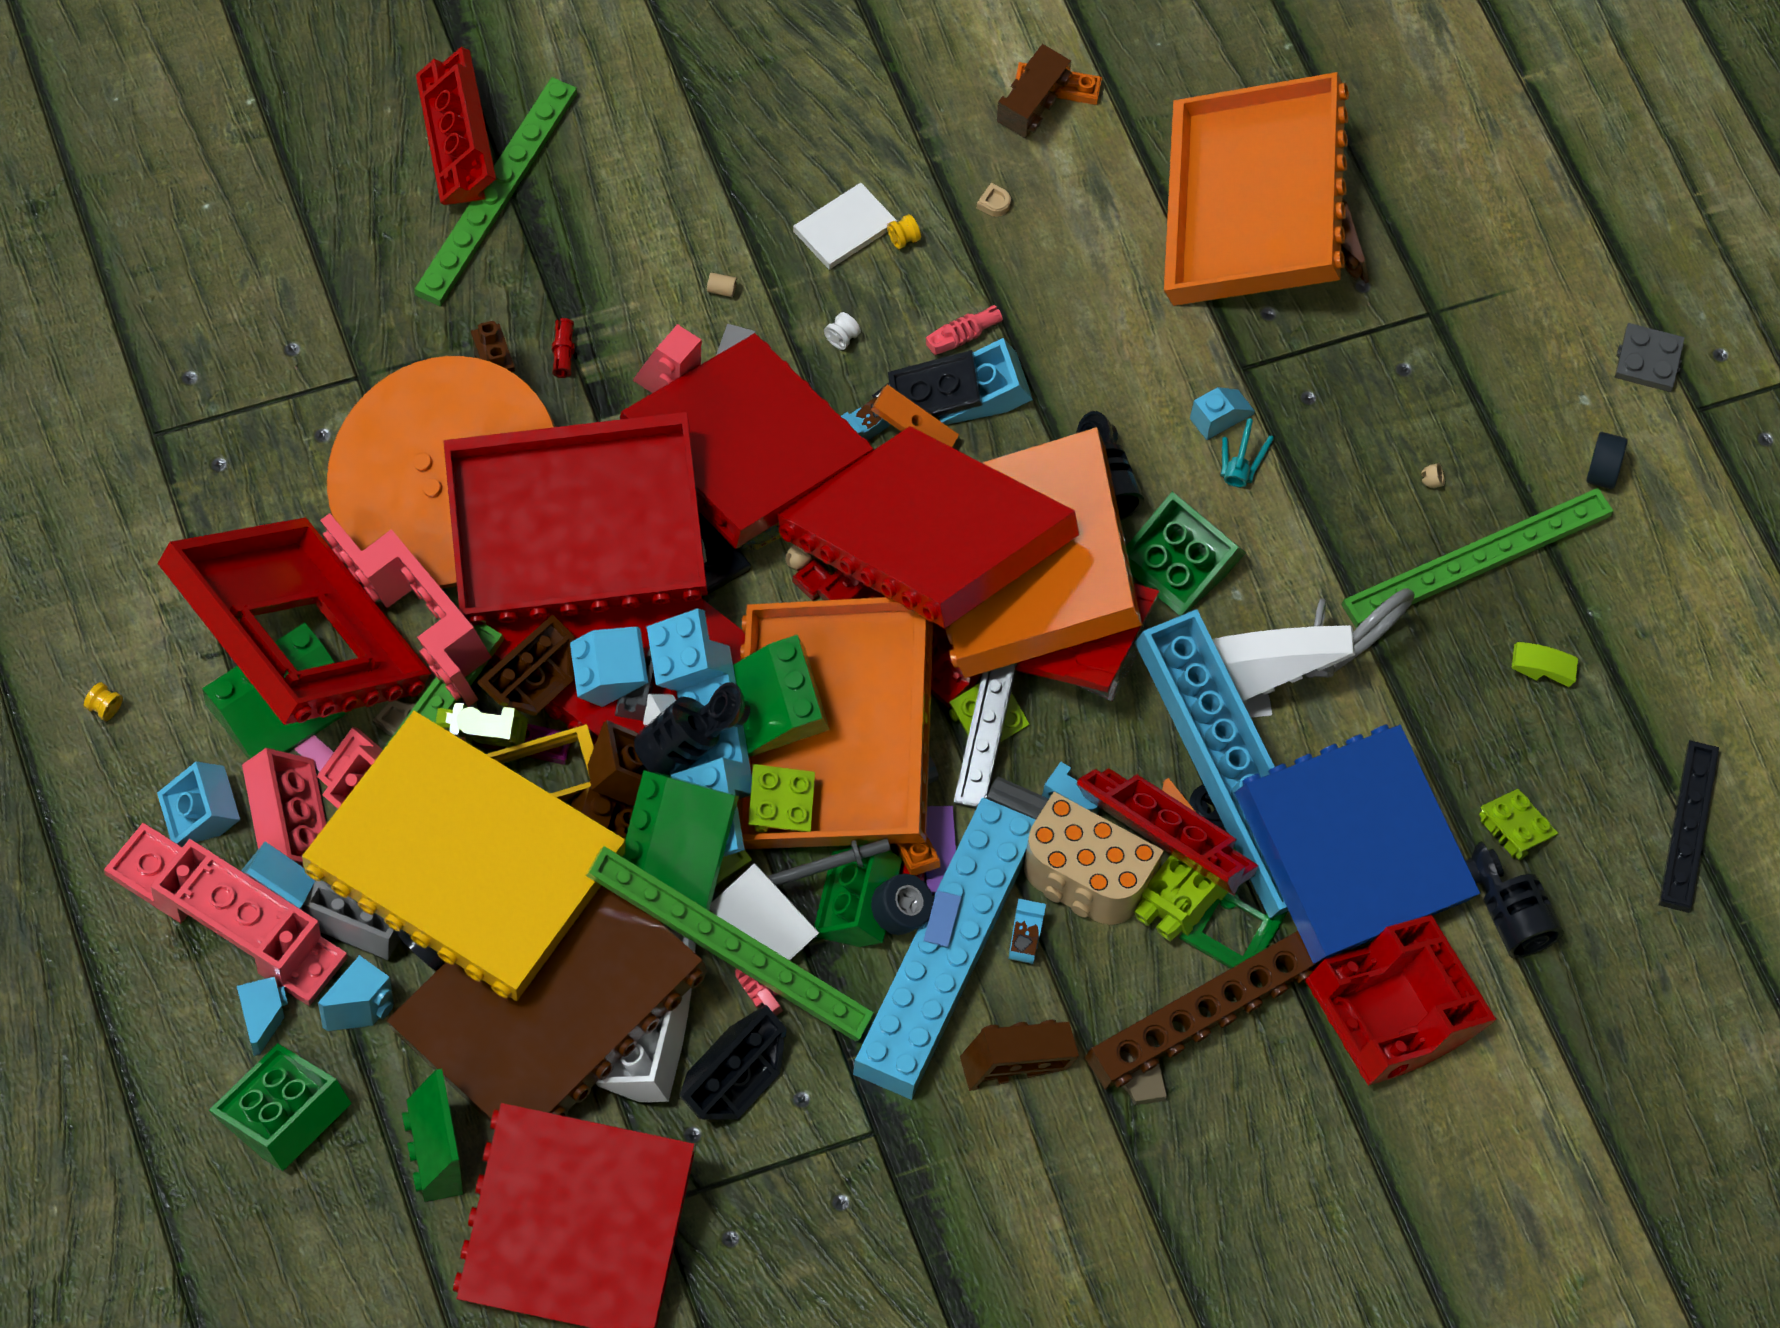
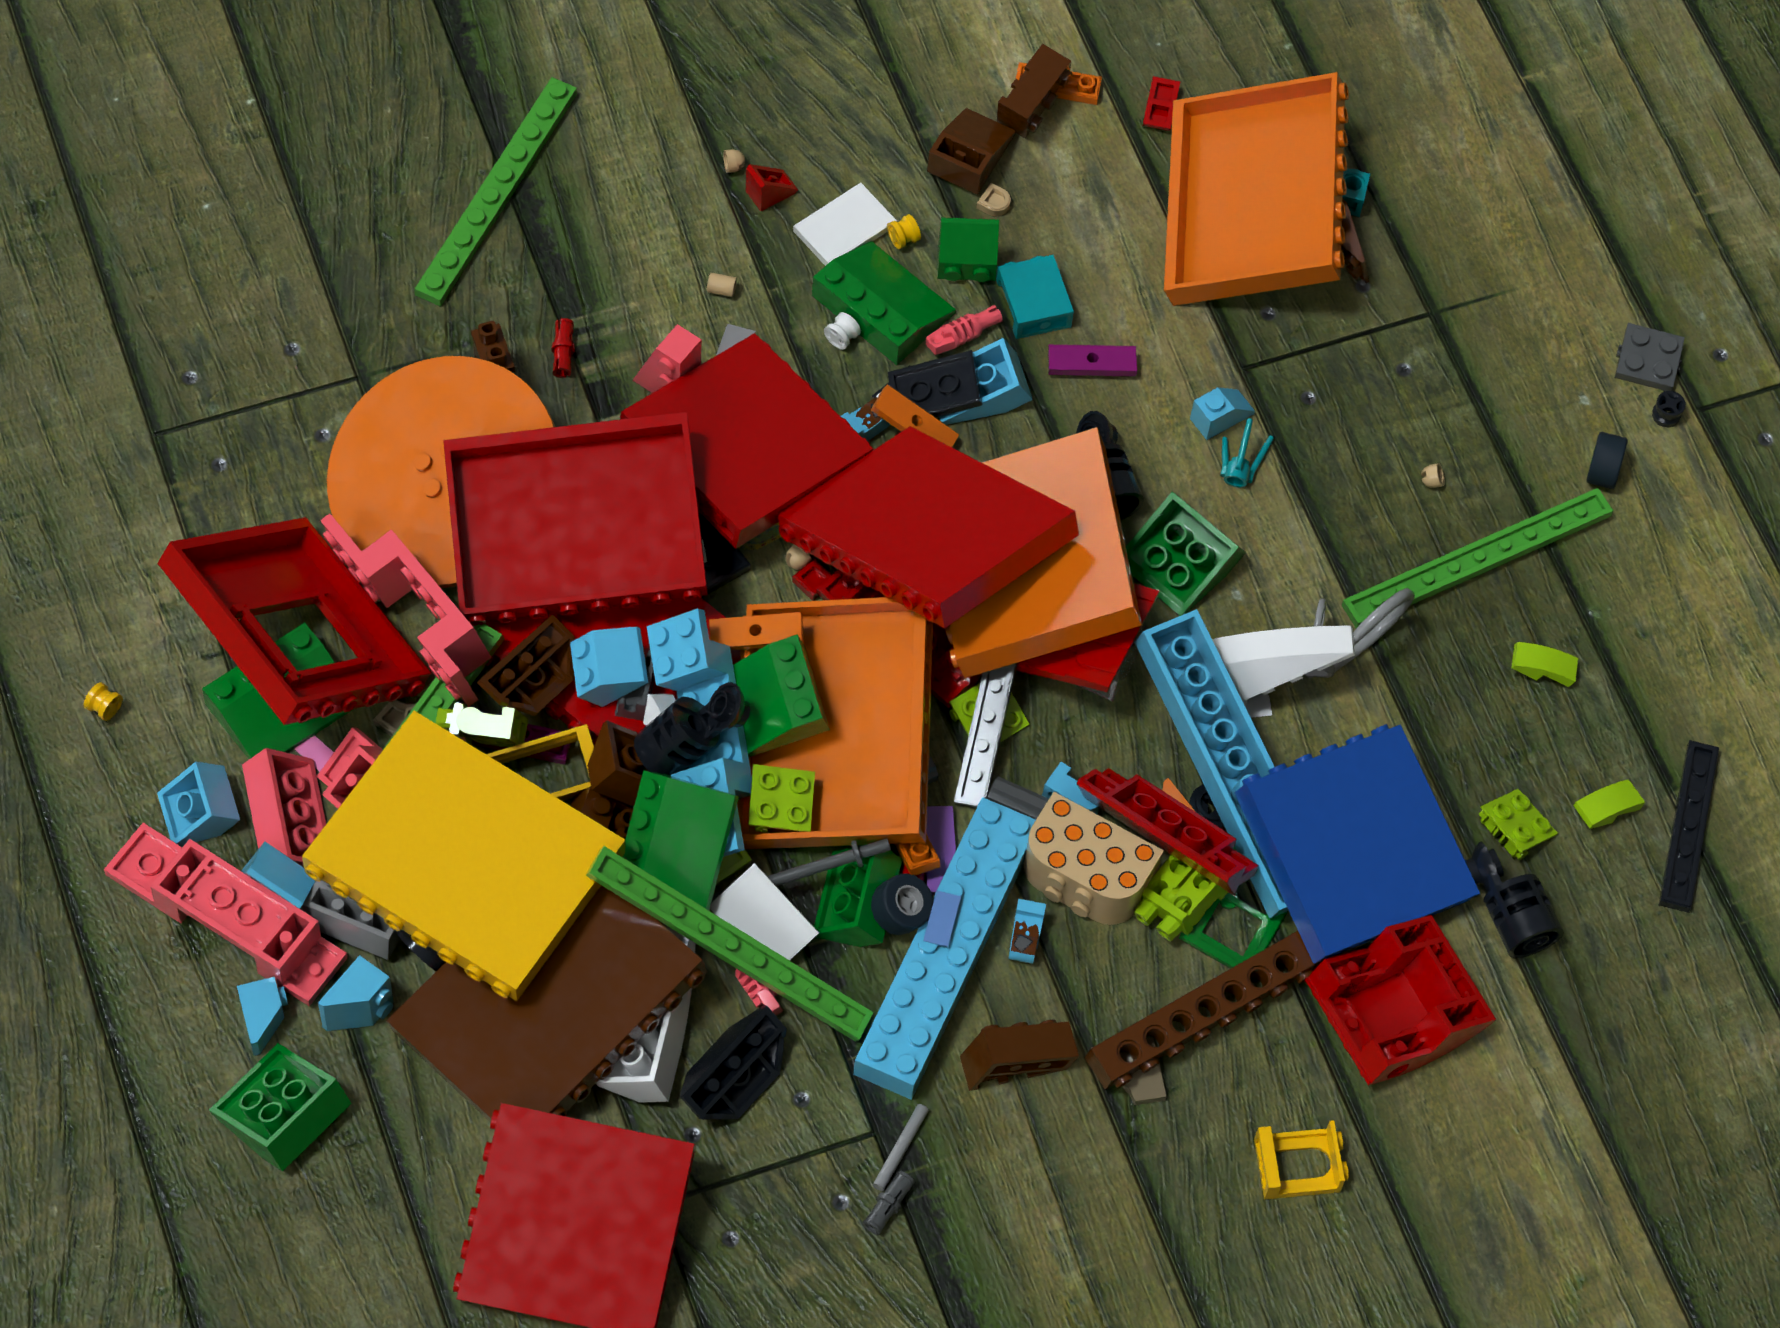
(433, 1140): green slope -> none
(456, 128): red slope -> none
(733, 160): none -> tan hinge
(739, 631): none -> orange tile
(768, 186): none -> red slope
(883, 298): none -> green slope
(888, 1202): none -> dark grey pin
(900, 1147): none -> light grey bar
(967, 249): none -> green slope
(969, 150): none -> reddish brown slope
(1035, 296): none -> teal panel
(1105, 359): none -> magenta tile
(1160, 103): none -> red slope
(1325, 1140): none -> yellow panel
(1356, 181): none -> teal brick
(1609, 802): none -> lime slope
(1668, 401): none -> black wheel

